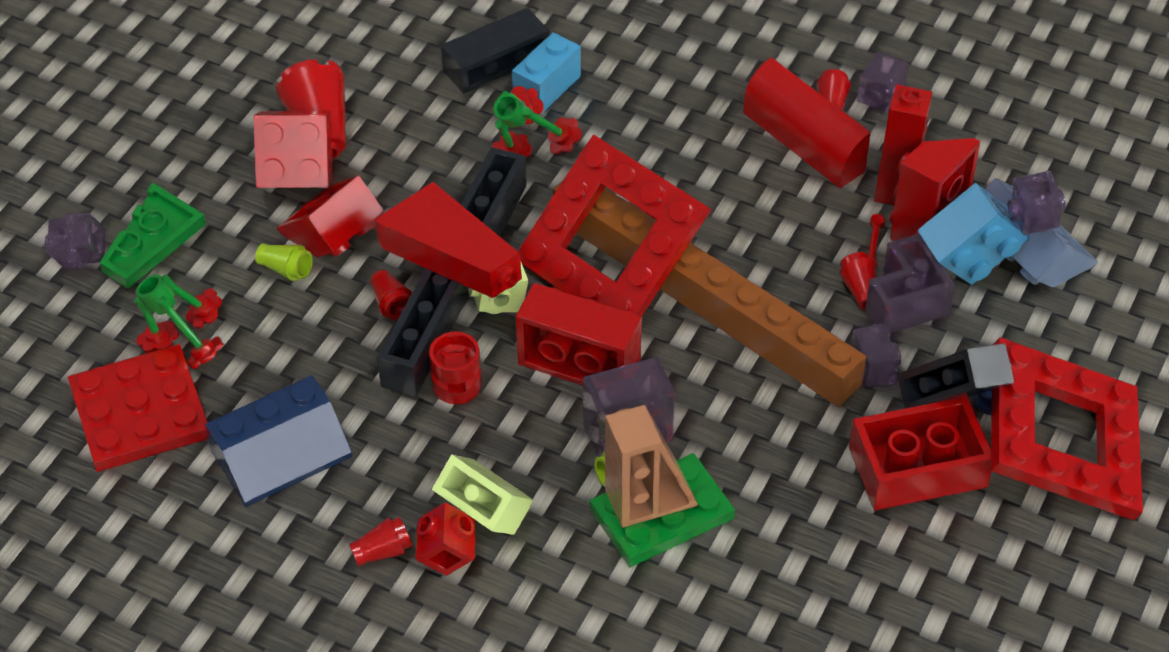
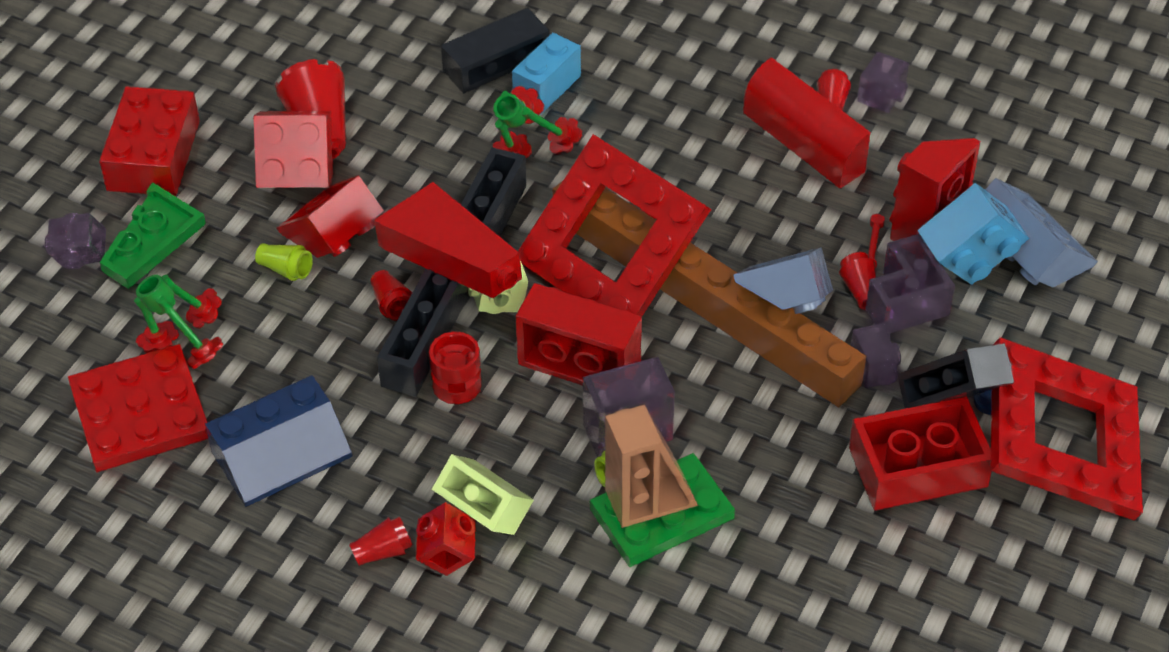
(149, 140): none -> red brick
(790, 281): none -> sand blue slope
(904, 132): red slope -> none
(1036, 203): clear purple brick -> none

